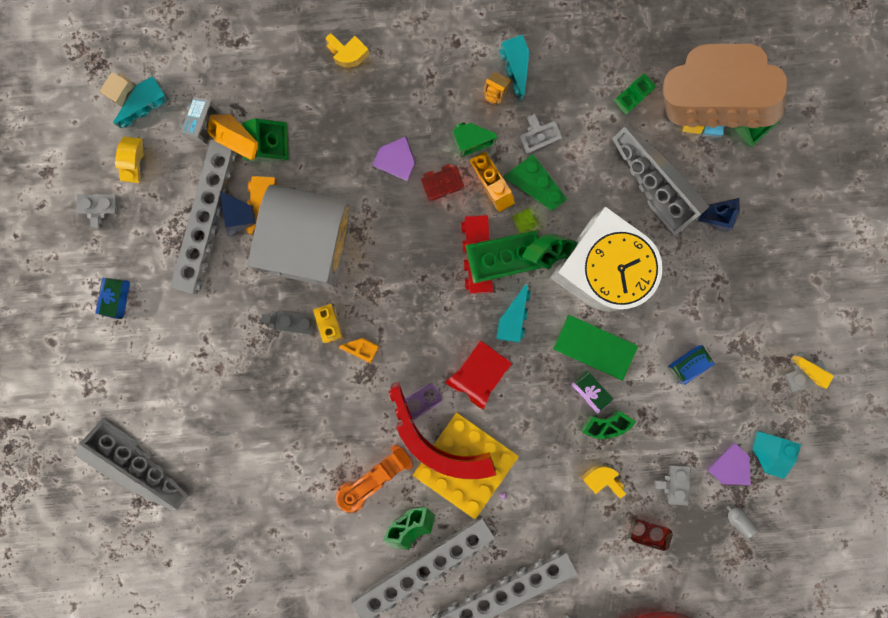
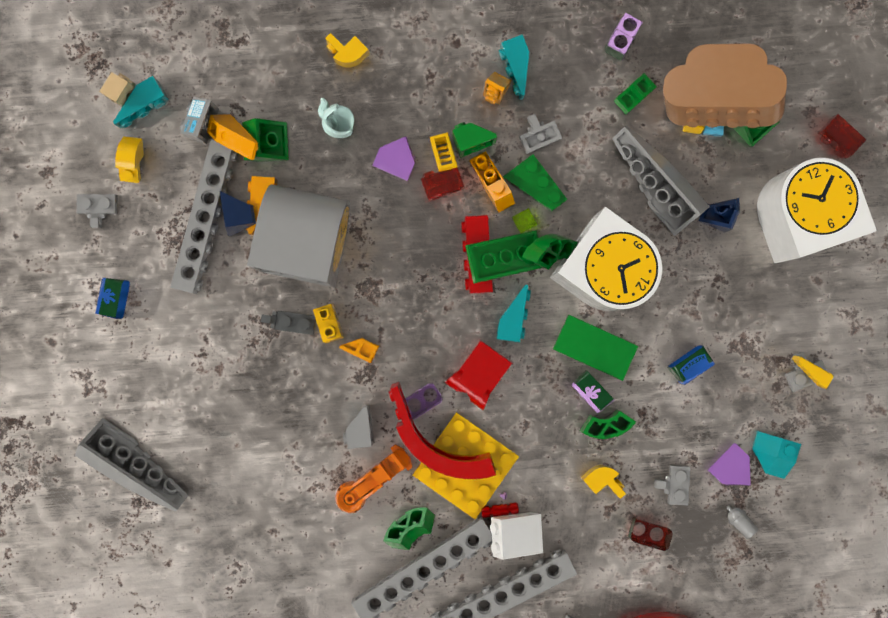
(336, 119): none -> light aqua hair
(360, 431): none -> light grey slope
(440, 140): none -> yellow slope
(499, 510): none -> red axle
(516, 535): none -> white brick
(610, 47): none -> lavender piece
(812, 209): none -> brick
(841, 136): none -> clear red brick

